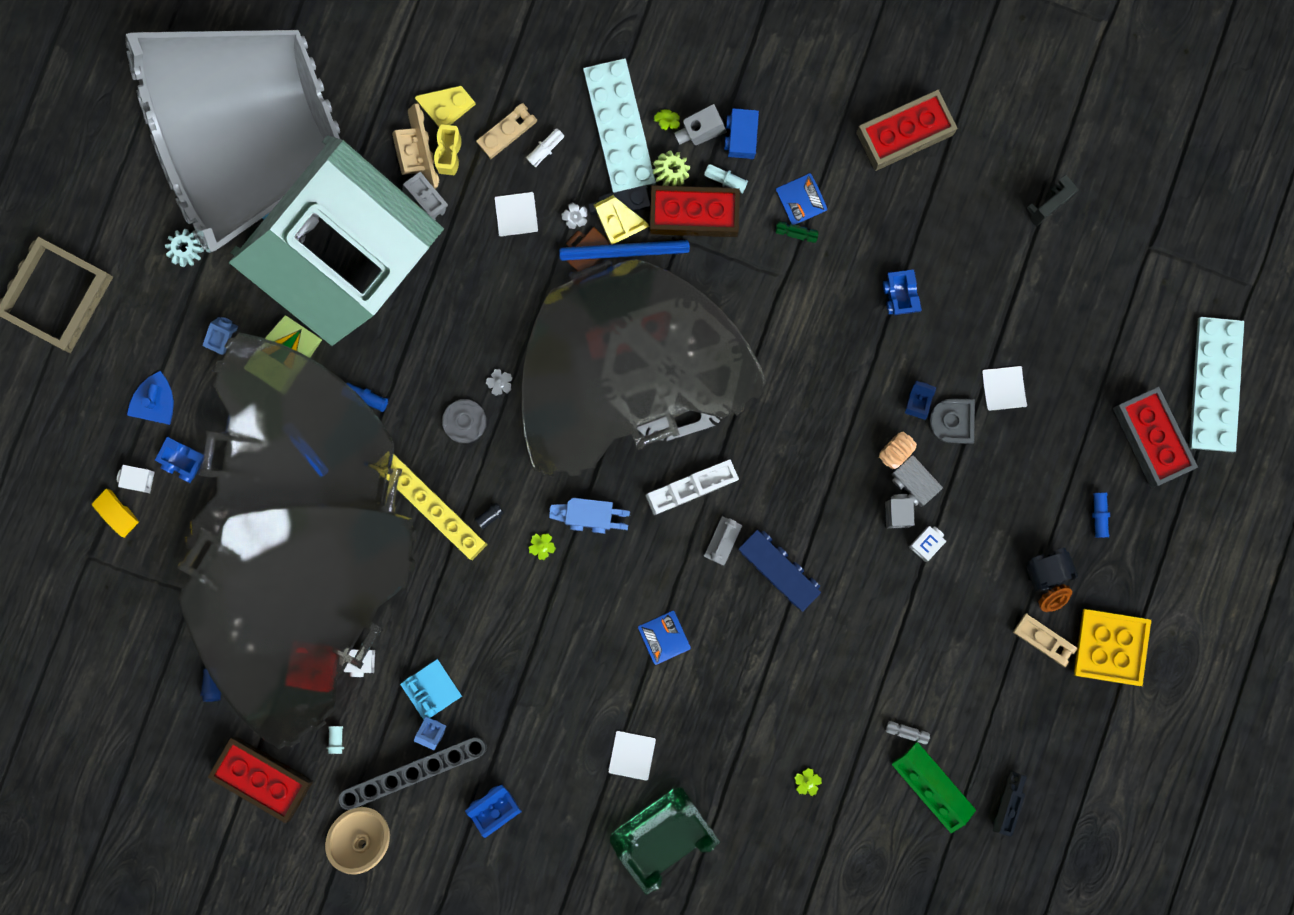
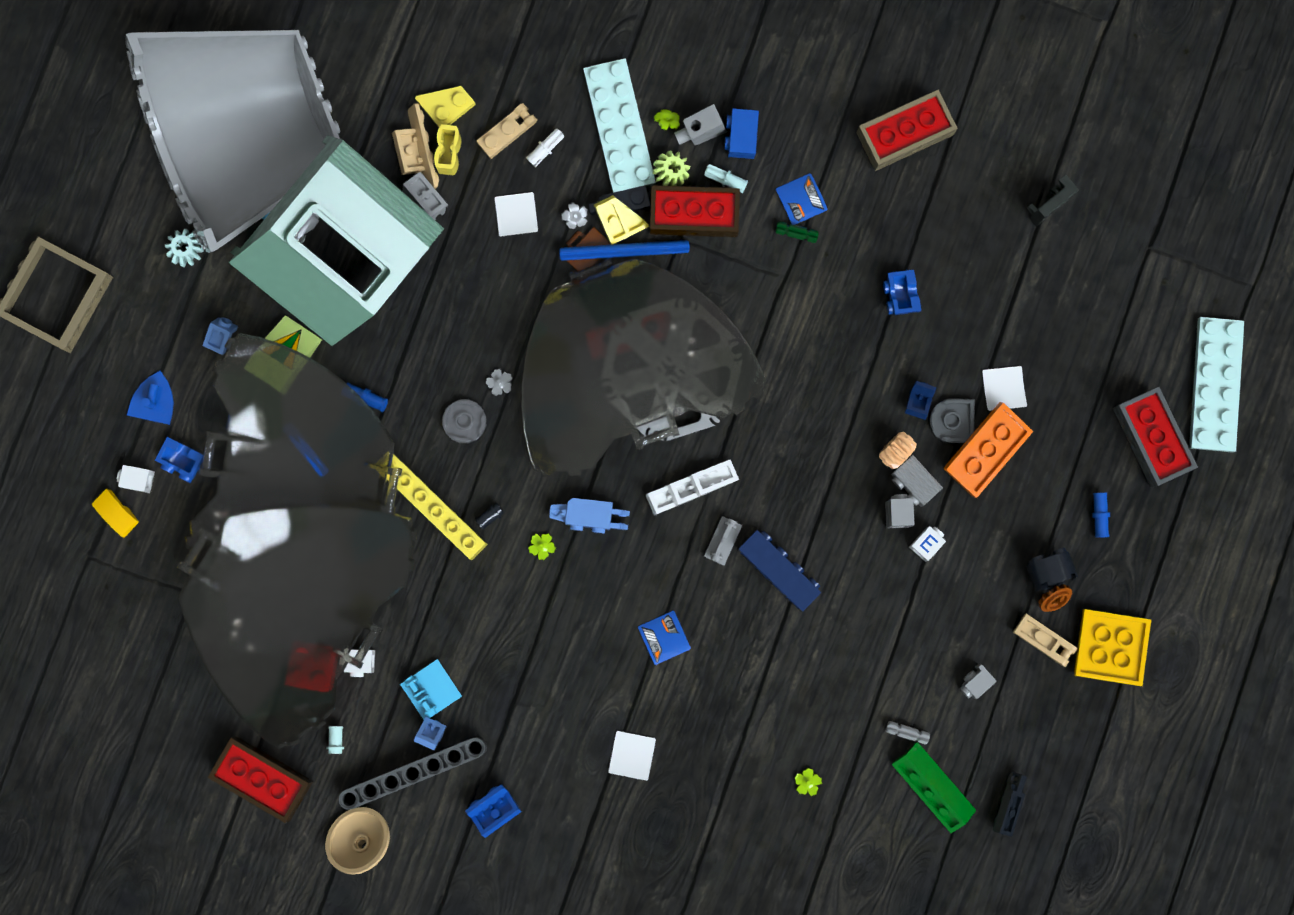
(209, 690): dark blue cone -> none
(661, 838): clear green windscreen -> none
(977, 682): none -> light grey brick
(988, 449): none -> orange plate

